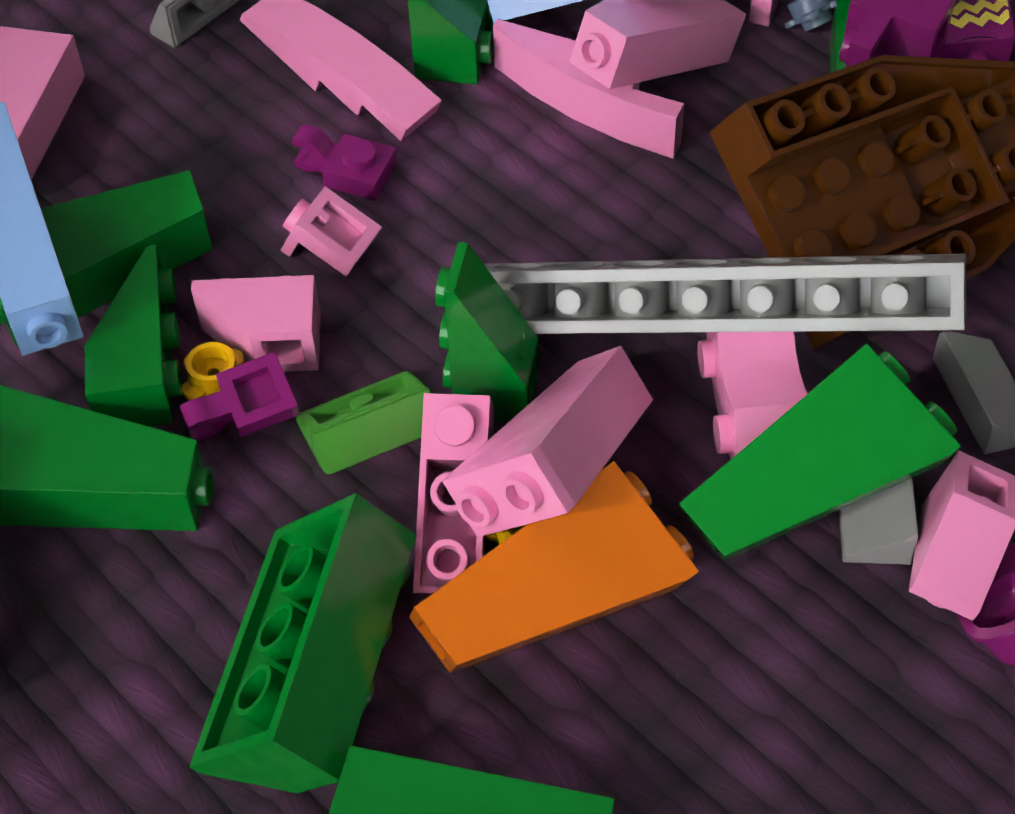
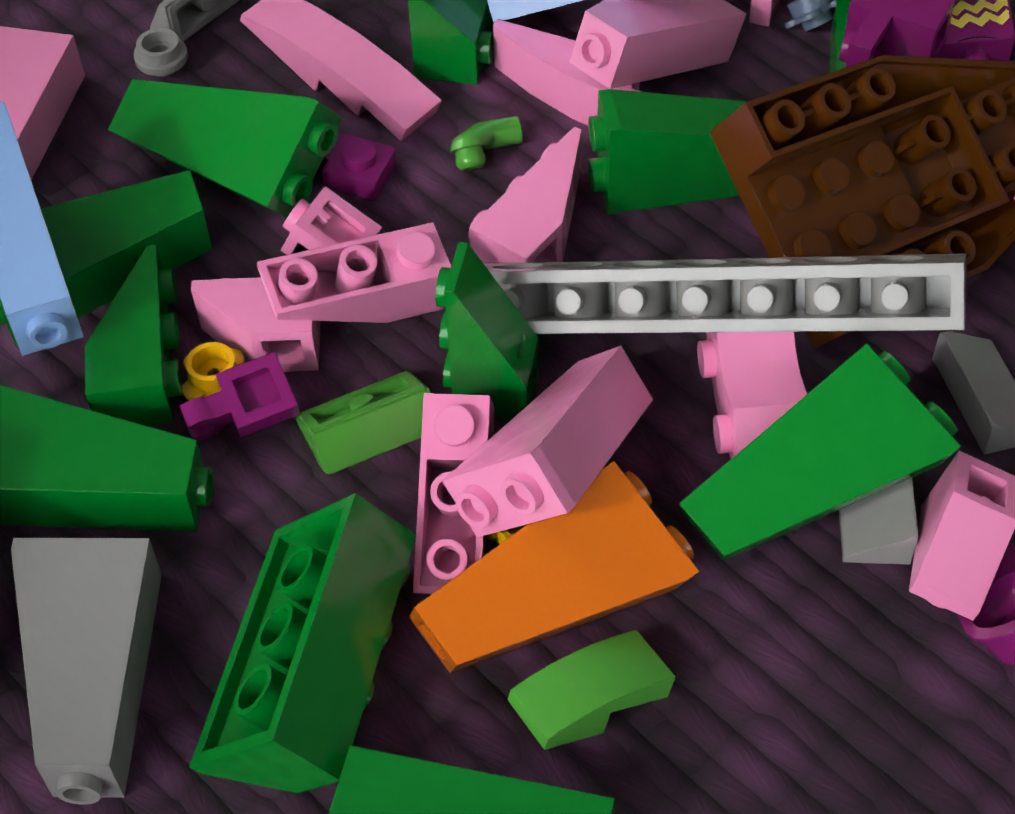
(85, 656): none -> light grey slope
(160, 52): none -> light grey plate
(236, 138): none -> green slope
(359, 279): none -> bright pink slope
(482, 136): none -> bright green arm
(535, 212): none -> bright pink slope
(582, 689): none -> bright green slope
(657, 150): none -> green slope

